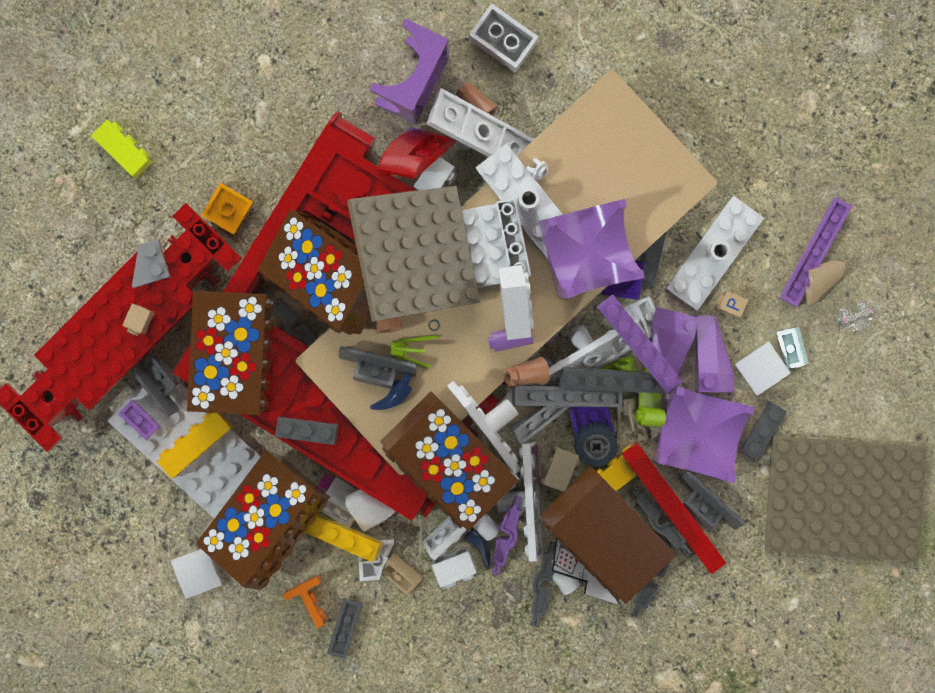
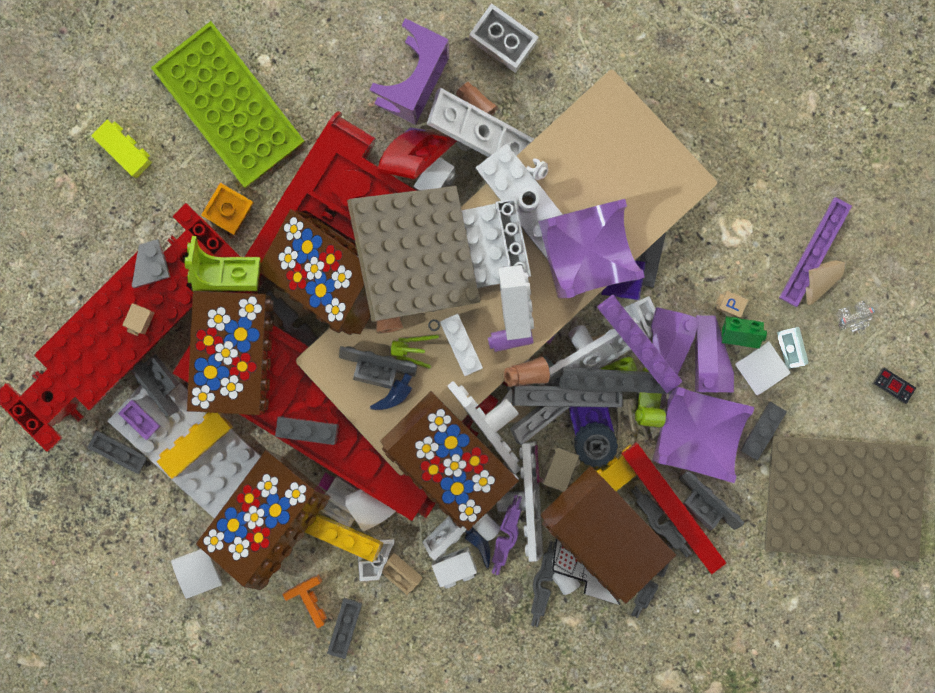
(117, 452): none -> dark grey plate
(220, 273): none -> lime bracket
(228, 104): none -> lime plate
(461, 344): none -> white brick
(702, 267): white plate -> none
(743, 332): none -> green brick
(894, 385): none -> tile

